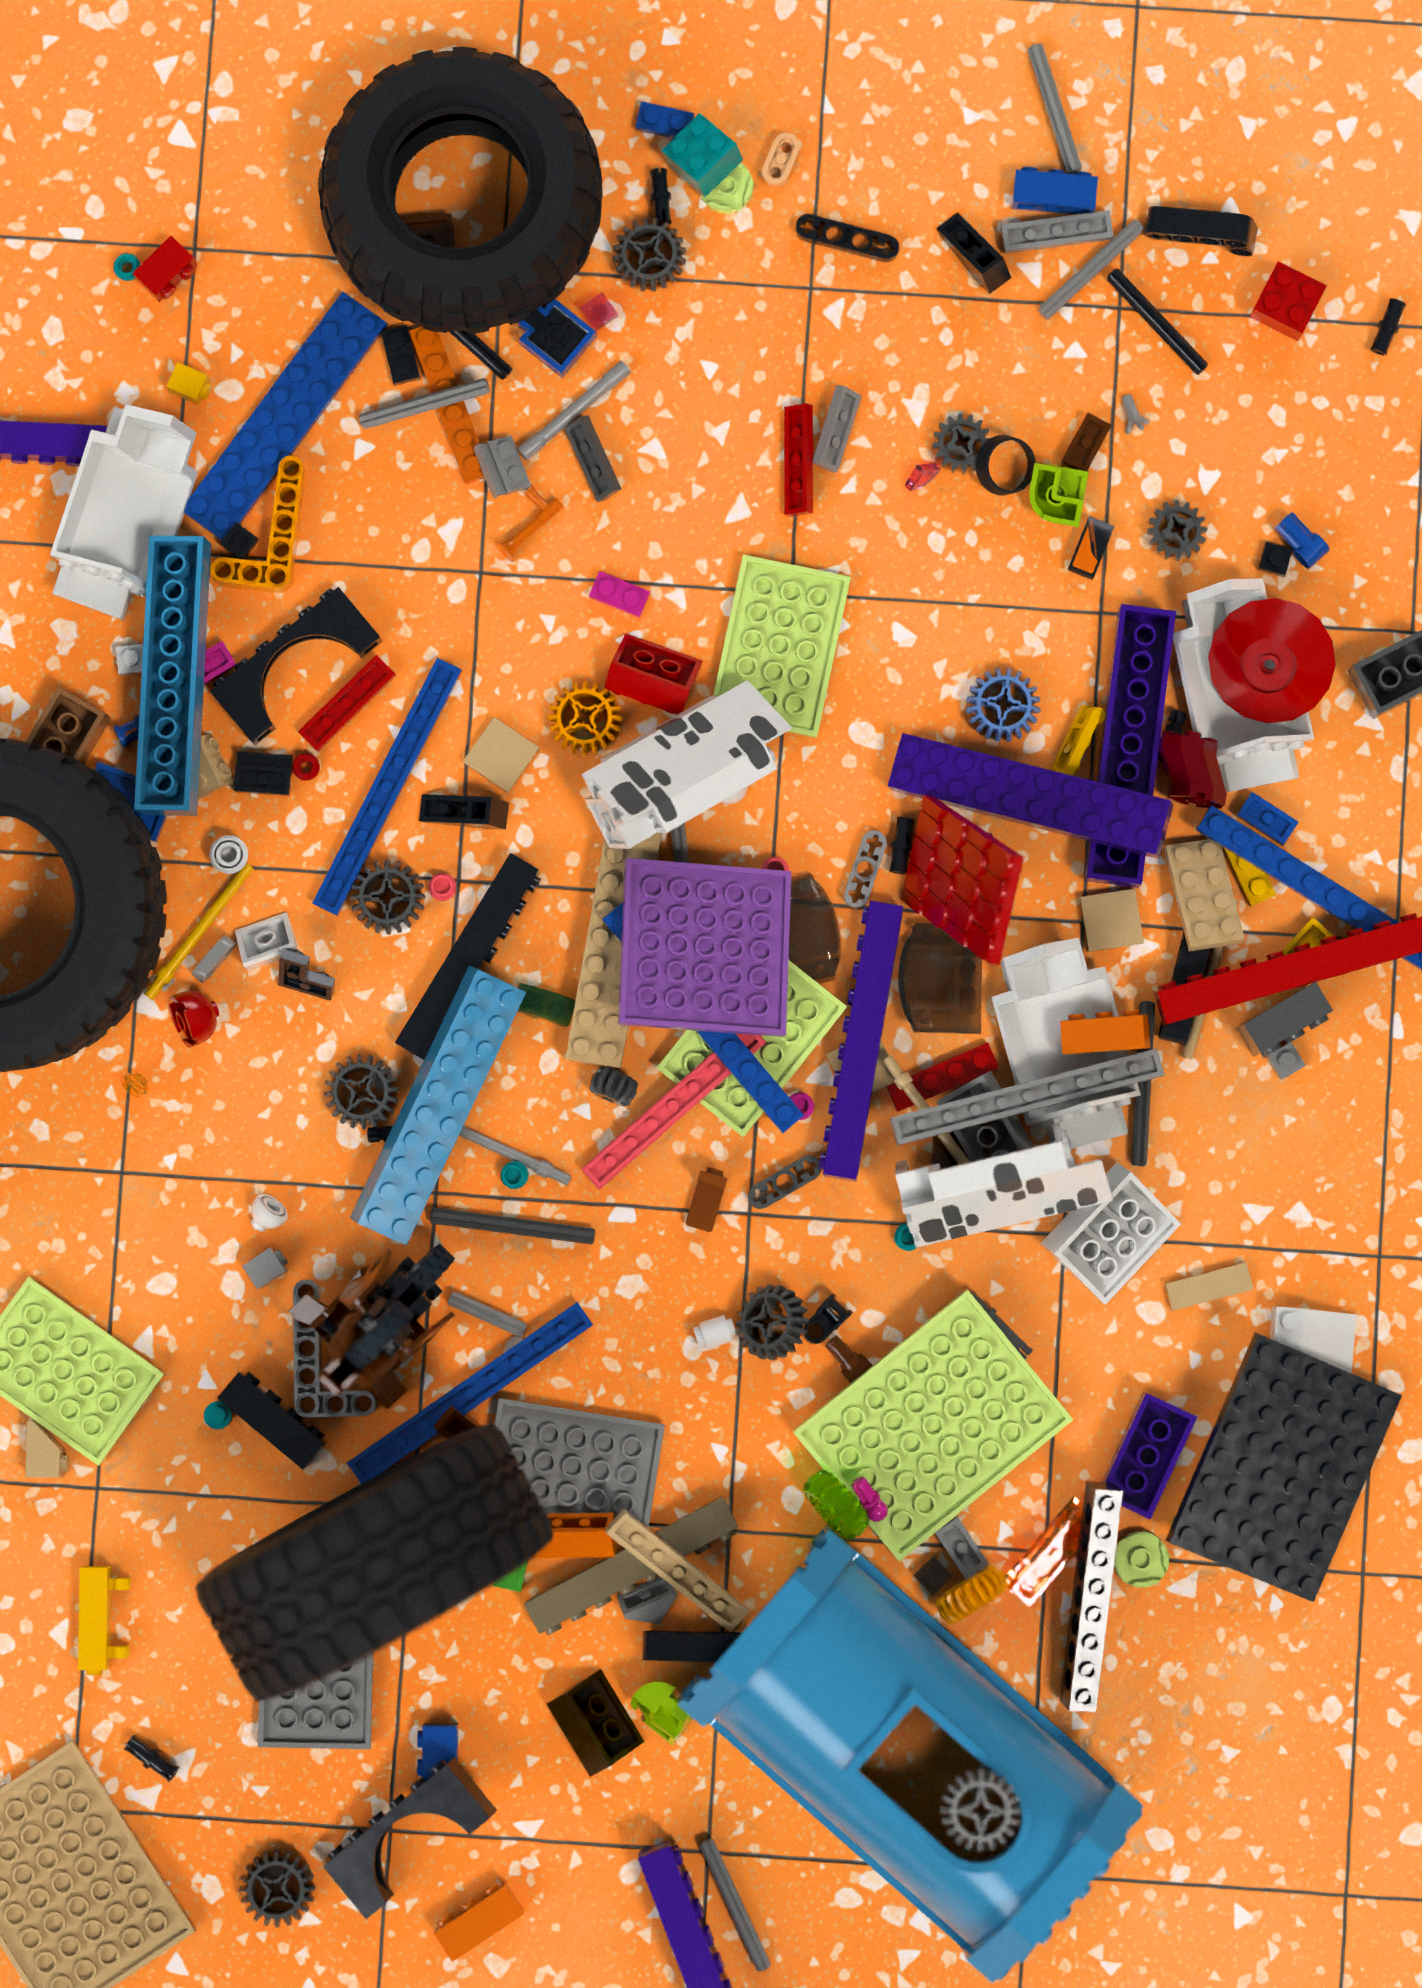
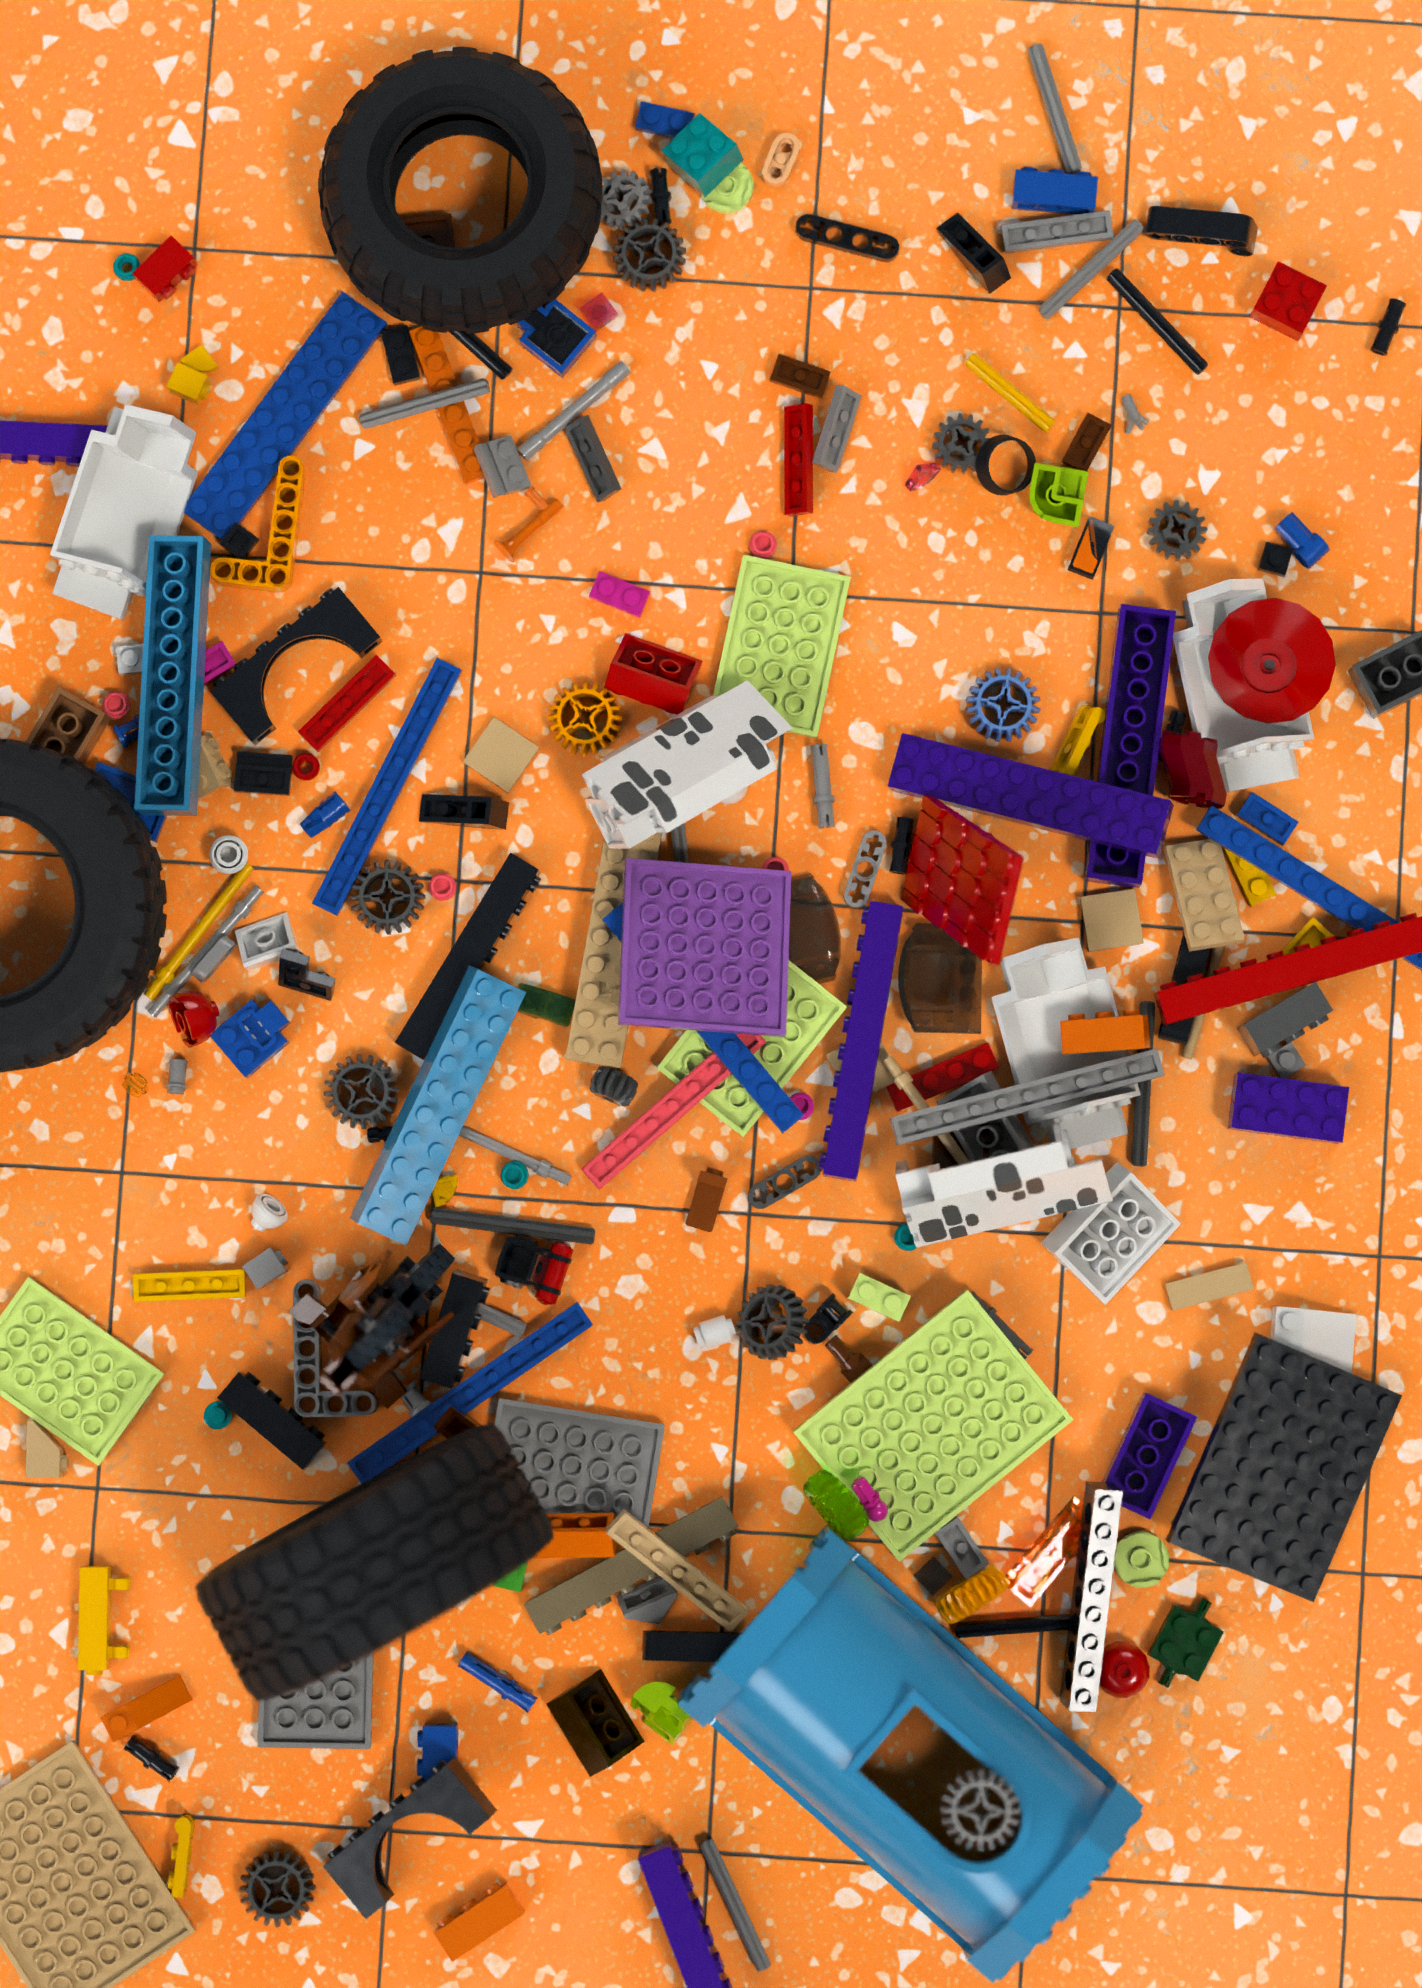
(116, 705): none -> coral plate
(146, 1708): none -> orange slope
(177, 1077): none -> light grey pin
(182, 1855): none -> yellow plate
(189, 1285): none -> yellow plate
(200, 360): none -> yellow tile
(241, 909): none -> light grey bar
(252, 1036): none -> blue piece
(325, 815): none -> blue hinge
(414, 1399): none -> light grey bush
(444, 1189): none -> yellow tile
(453, 1340): none -> black brick
(498, 1682): none -> blue pin
(535, 1267): none -> black piece
(633, 198): none -> light grey gear
(763, 544): none -> coral plate
(800, 376): none -> reddish brown plate
(823, 795): none -> light grey pin
(879, 1297): none -> yellowish green brick
(1010, 392): none -> yellow axle
(1012, 1626): none -> black axle
(1123, 1670): none -> red cylinder
(1185, 1643): none -> dark green plate
(1288, 1108): none -> dark purple brick

